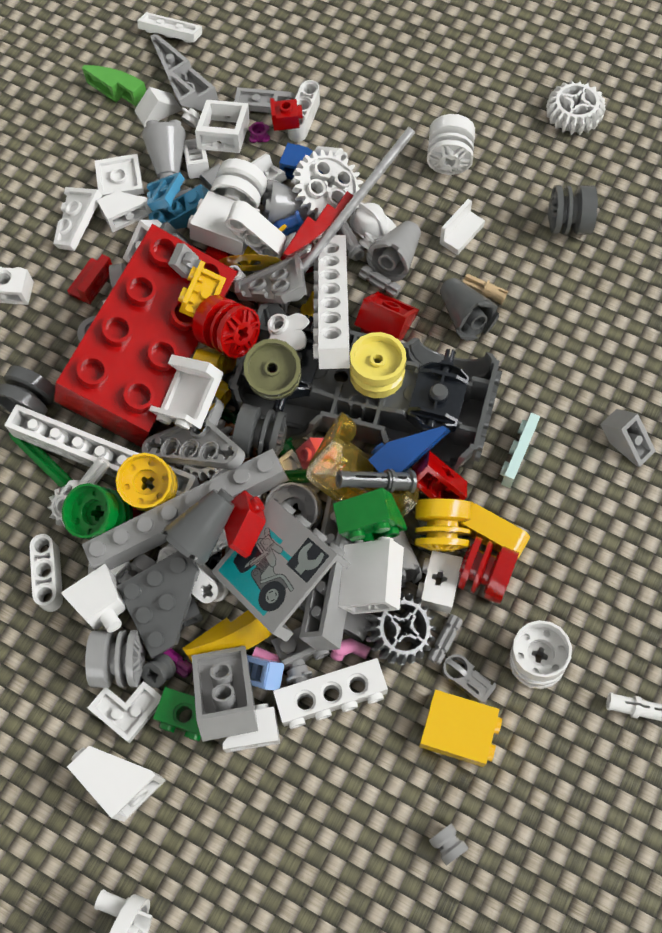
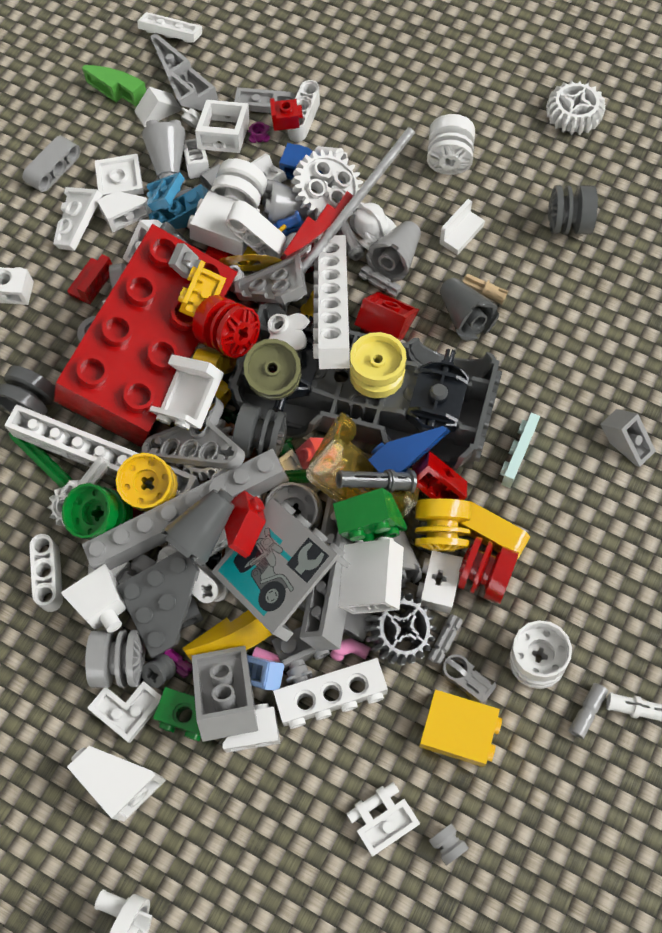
(51, 163): none -> light grey beam
(388, 826): none -> white plate
(587, 713): none -> light grey piece

